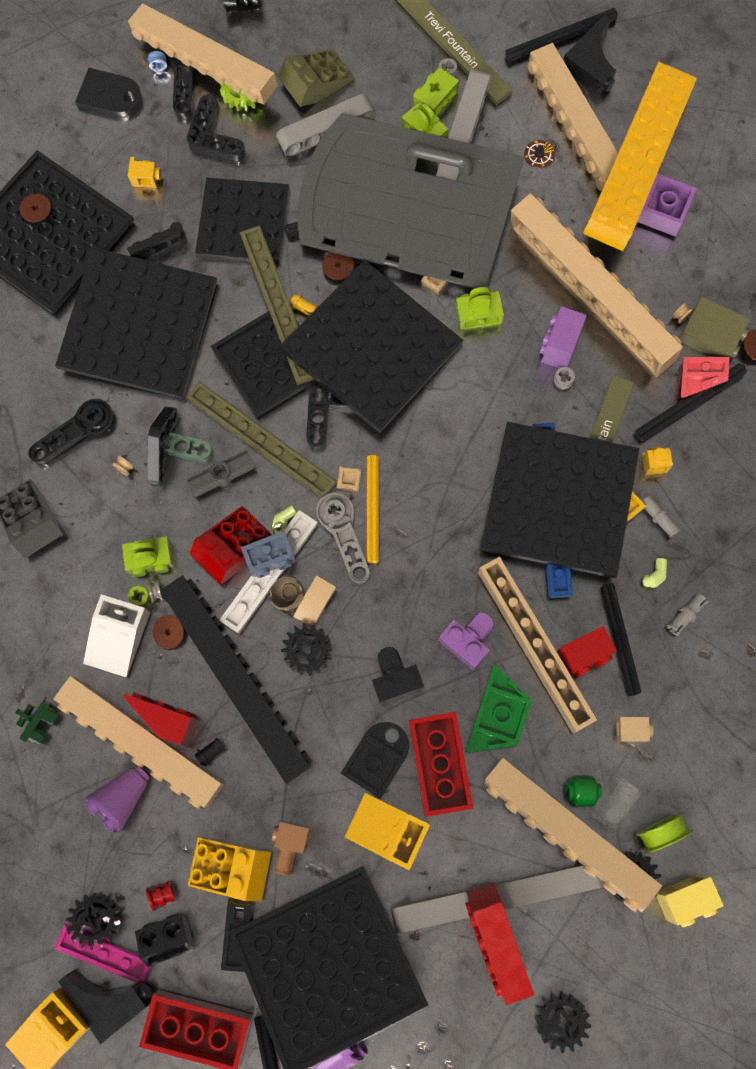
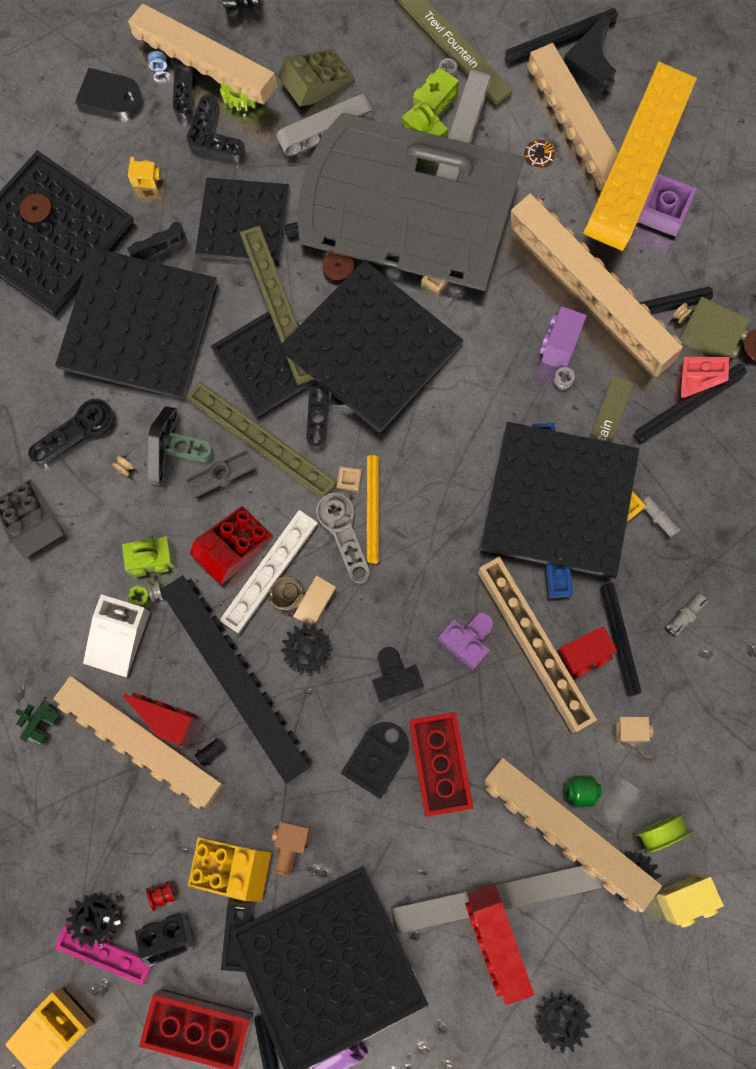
(102, 1008): black arch -> none
(117, 798): medium lavender cone -> none
(168, 632): copper piece -> none
(268, 555): sand blue bracket -> none
(281, 519): yellowish green arm -> none
(302, 304): yellow pin -> none
(387, 831): yellow slope -> none
(479, 309): lime brick -> none
(499, 714): green wing -> none
(657, 460): yellow brick -> none
(658, 576): yellowish green arm -> none
(678, 299): none -> black axle

